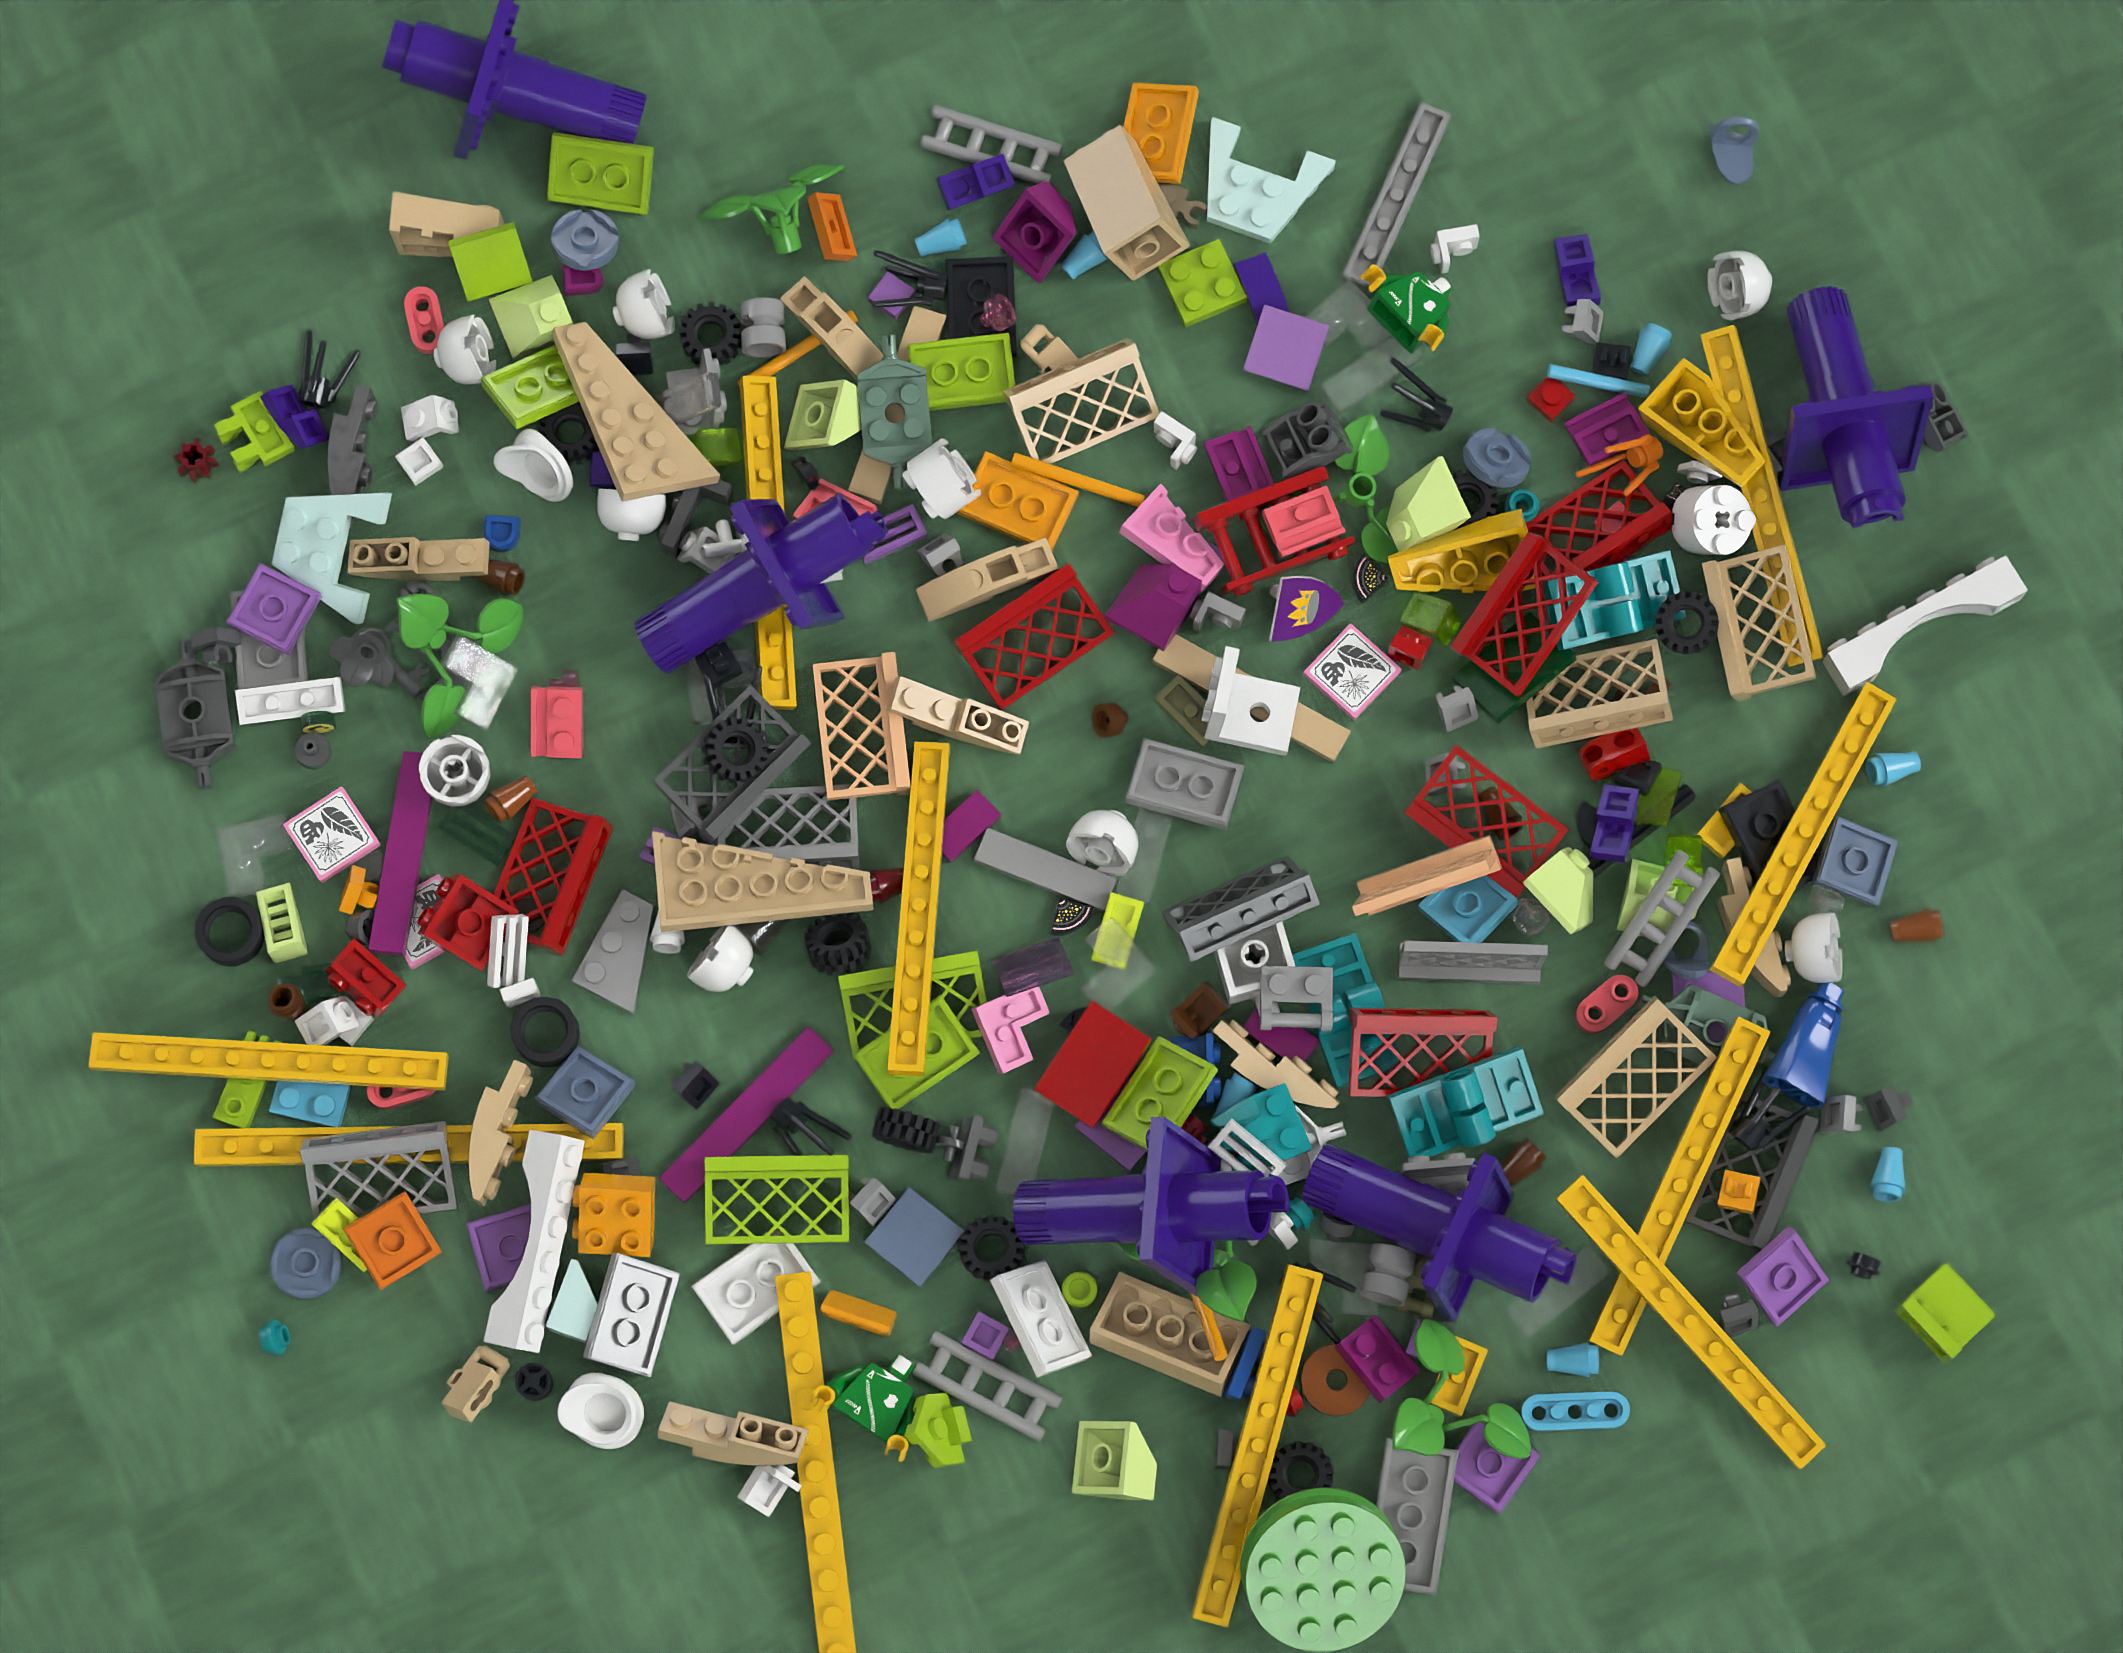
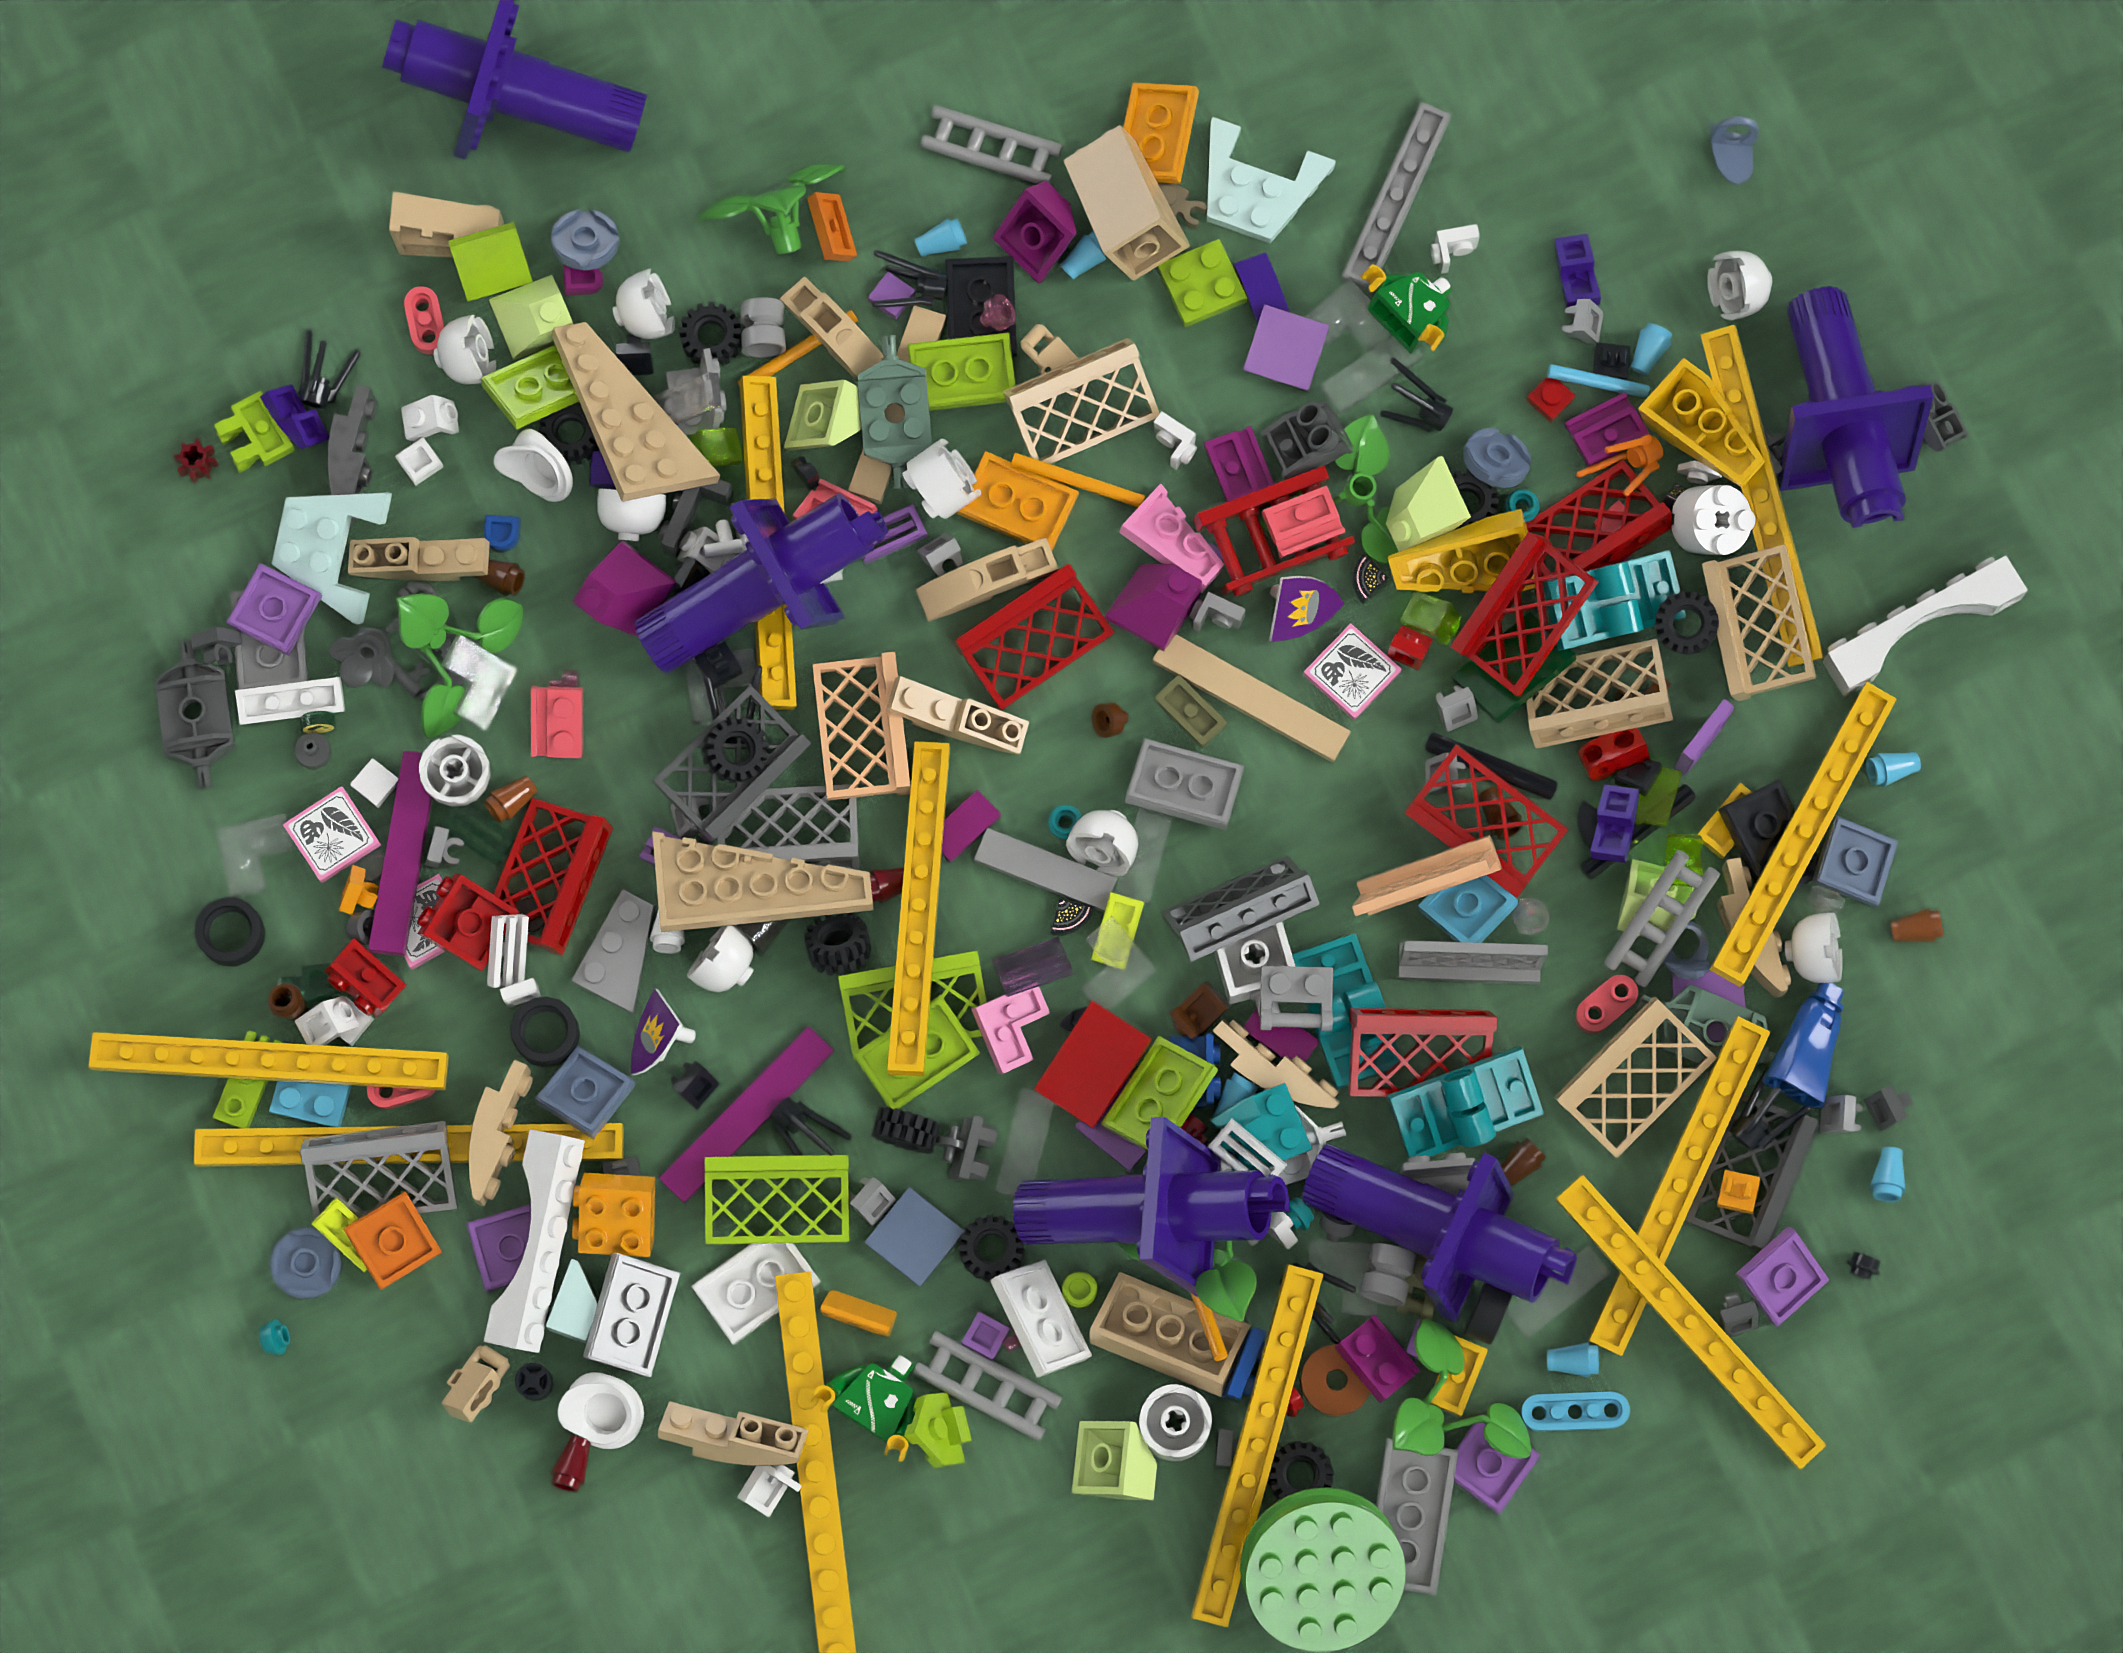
(289, 943): yellowish green slope -> none
(375, 783): none -> white tile
(439, 847): none -> light grey tile
(571, 1466): none -> dark red cone
(600, 173): lime tile -> none
(623, 589): none -> magenta slope
(656, 1034): none -> dark purple shield
(689, 573): none -> black tile
(975, 182): dark purple slope -> none
(1059, 813): none -> teal plate
(1184, 1404): none -> white brick
(1233, 697): white bracket -> none
(1488, 1314): none -> black tyre
(1508, 771): none -> black axle
(1565, 888): yellowish green slope -> none
(1704, 737): none -> medium lavender tile
(1945, 1313): lime bracket -> none

